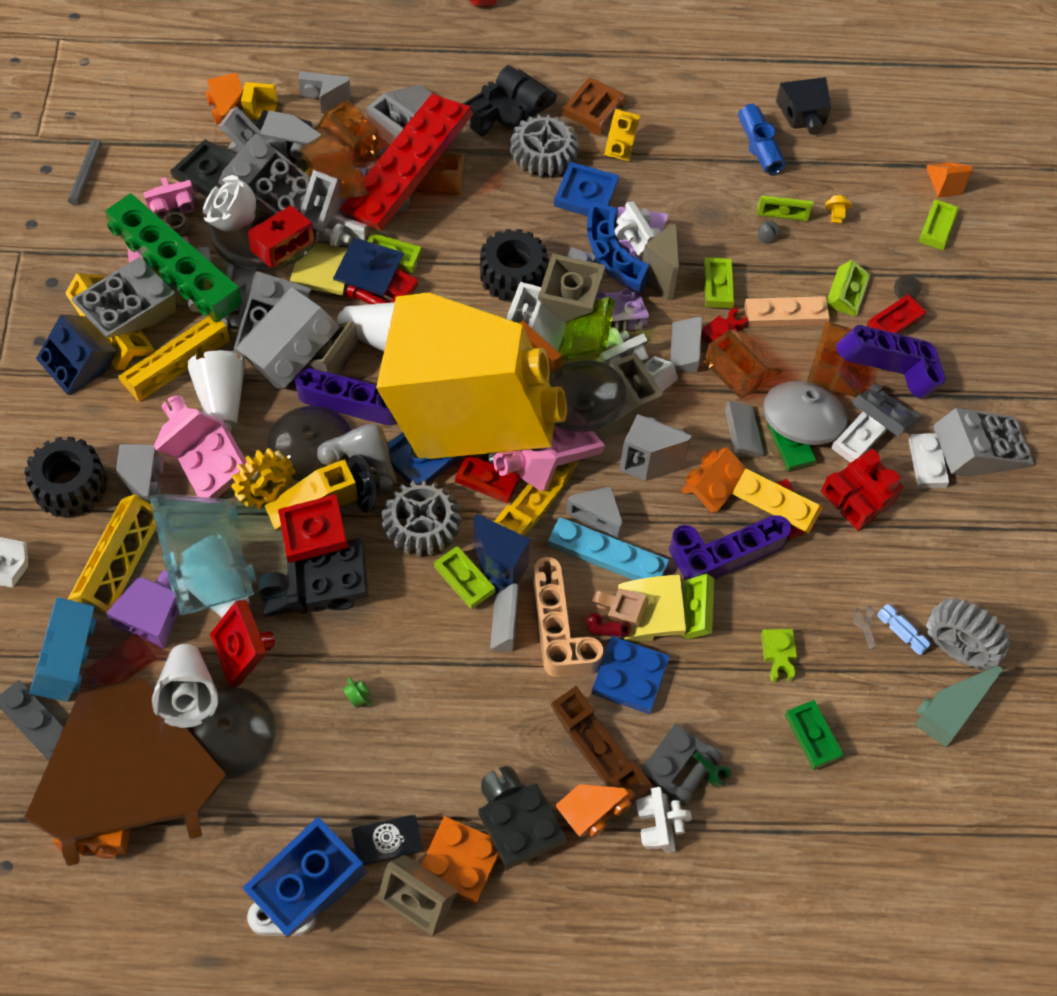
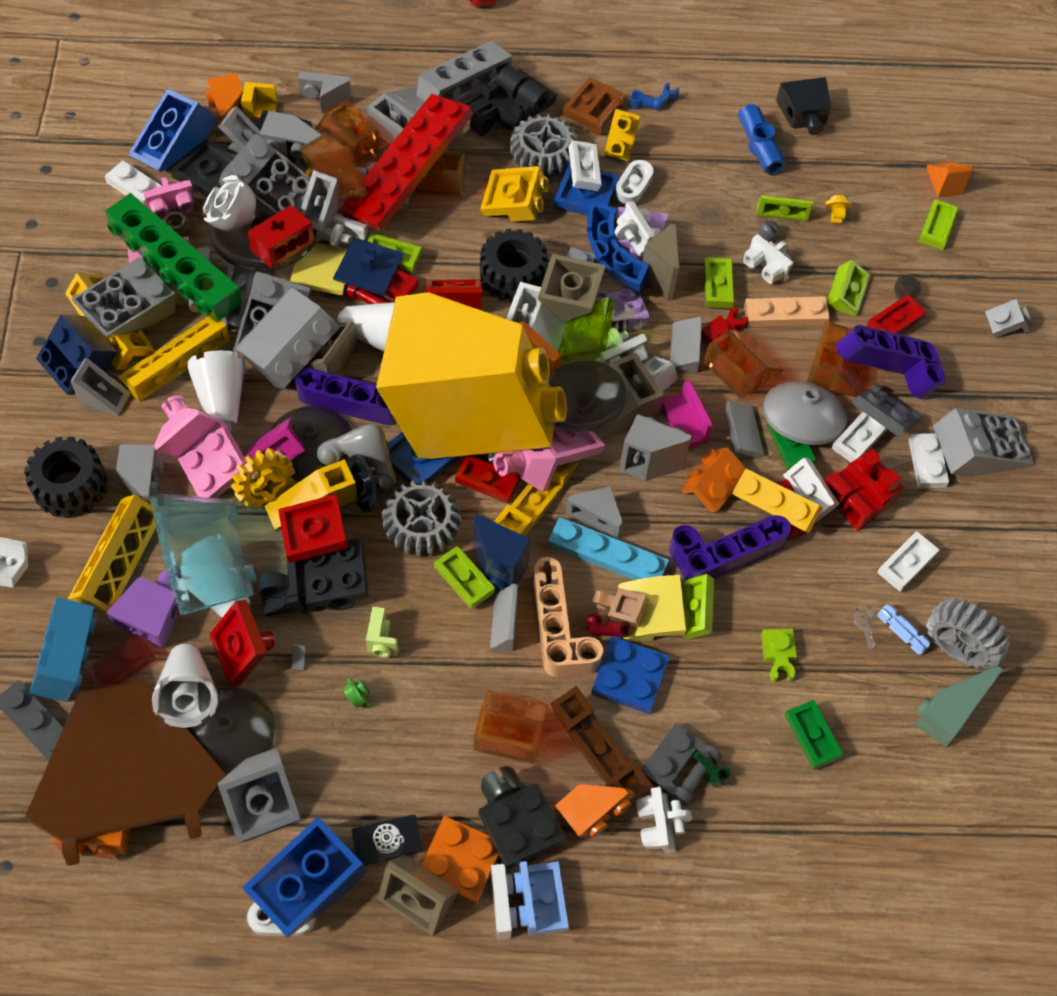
(84, 172): dark grey bar -> none
(98, 389): none -> light grey slope
(130, 180): none -> white plate
(172, 131): none -> blue slope
(258, 796): none -> light grey slope
(279, 438): none -> dark pink panel
(298, 656): none -> light grey piece
(377, 636): none -> yellowish green bracket
(458, 290): none -> red slope
(464, 73): none -> light grey brick
(504, 915): none -> white plate
(510, 727): none -> clear orange slope
(515, 193): none -> yellow plate
(542, 898): none -> light blue bracket
(584, 165): none -> white plate
(630, 185): none -> white plate
(639, 99): none -> blue arm
(688, 414): none -> dark pink panel
(771, 257): none -> white hips
(810, 485): none -> white plate
(908, 561): none -> white plate
(1008, 318): none -> light grey bracket

